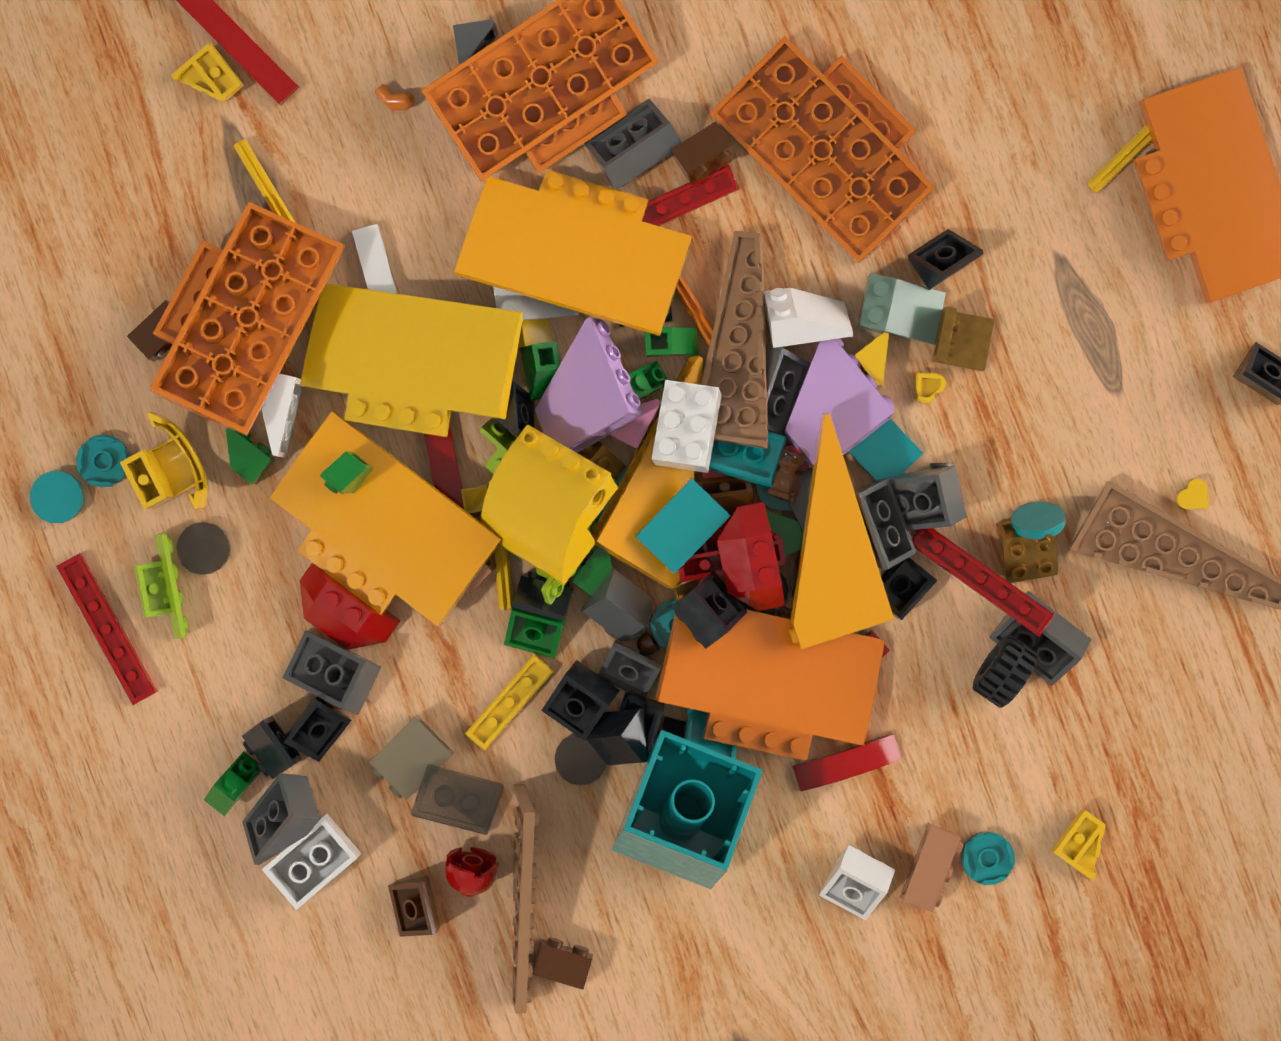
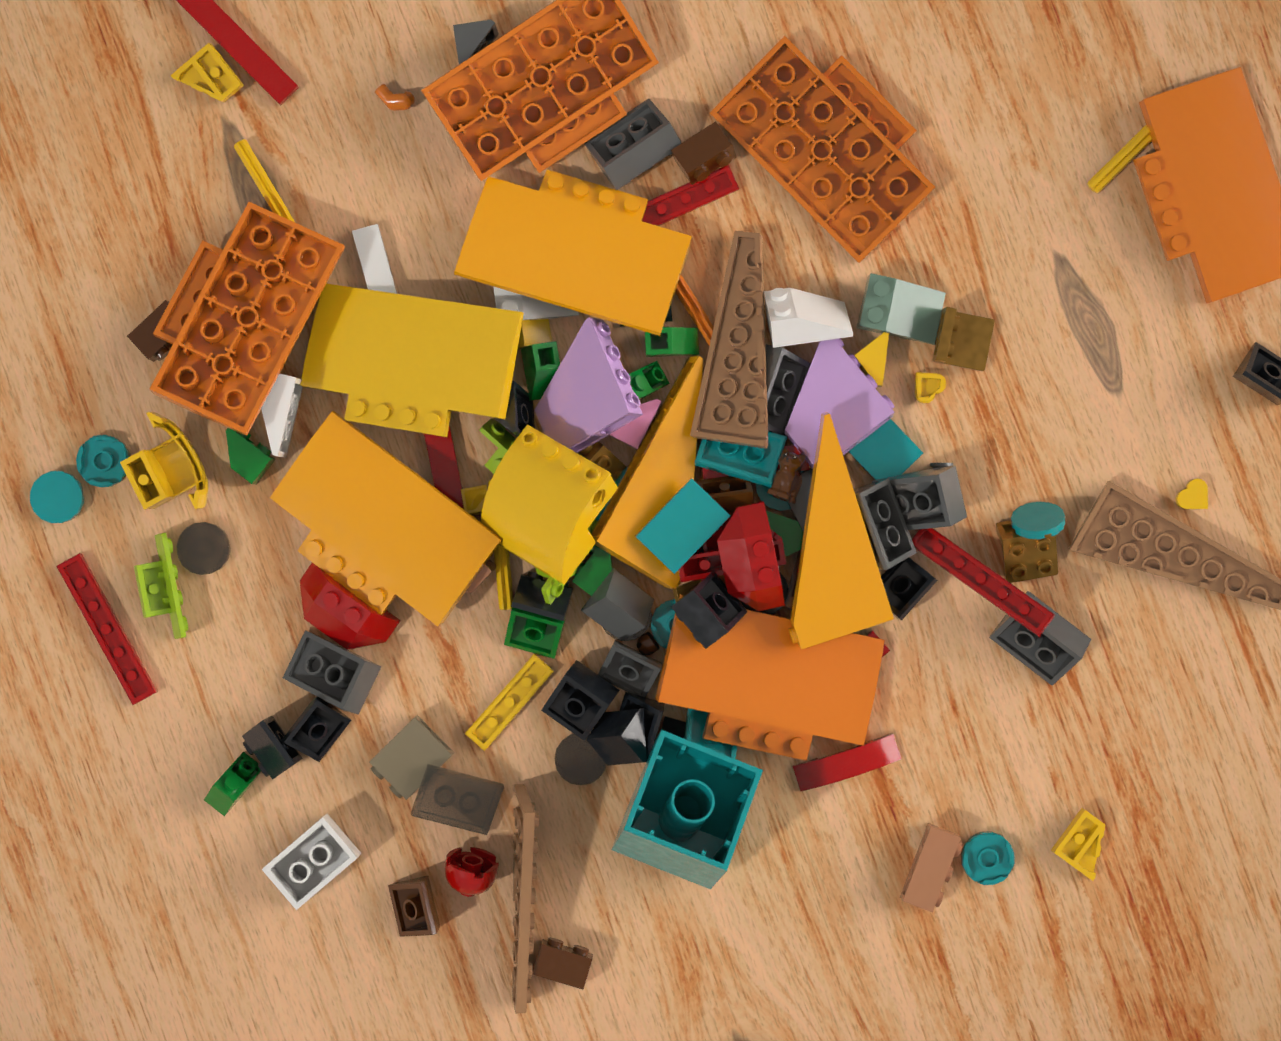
(280, 817): dark grey slope -> none
(346, 473): green slope -> none
(686, 426): white brick -> none
(857, 882): white slope -> none
(943, 257): black slope -> none
(1005, 671): black tyre -> none

